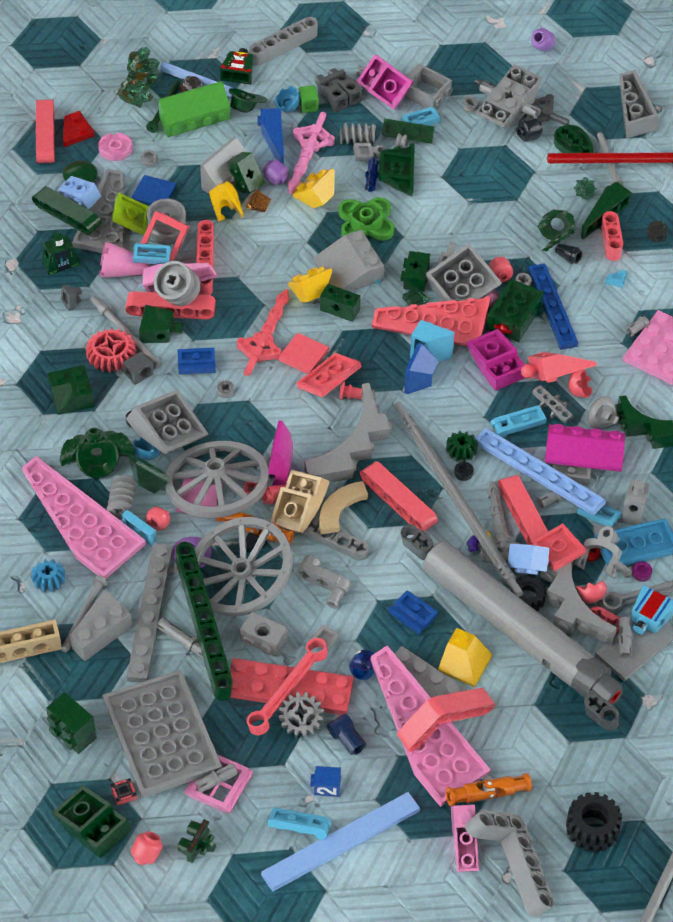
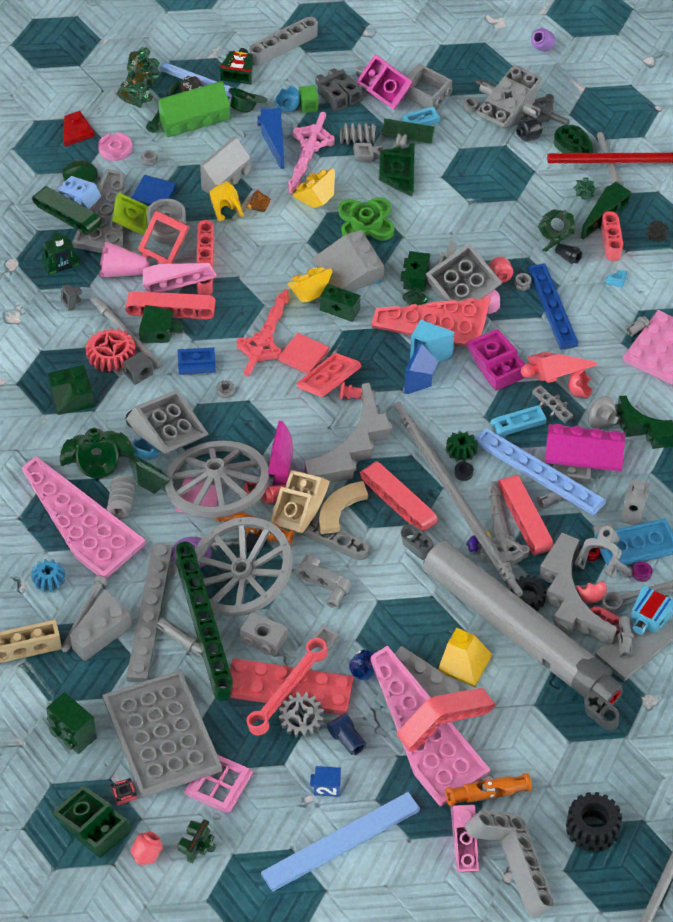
(45, 131): coral beam -> none
(139, 527): medium azure tile -> none
(150, 256): medium azure tile -> none
(158, 518): coral piece -> none
(177, 283): light grey wheel -> none
(216, 778): light grey axle -> none
(246, 172): dark green brick -> none
(275, 172): medium lavender head -> none
(300, 822): medium azure plate -> none
(371, 175): clear blue pin -> none
(413, 612): blue plate -> none
(515, 310): dark green piece -> none
(528, 558): light blue brick -> none
(563, 546): coral tile -> none
(606, 515): medium azure tile -> none
(637, 107): light grey wedge -> none

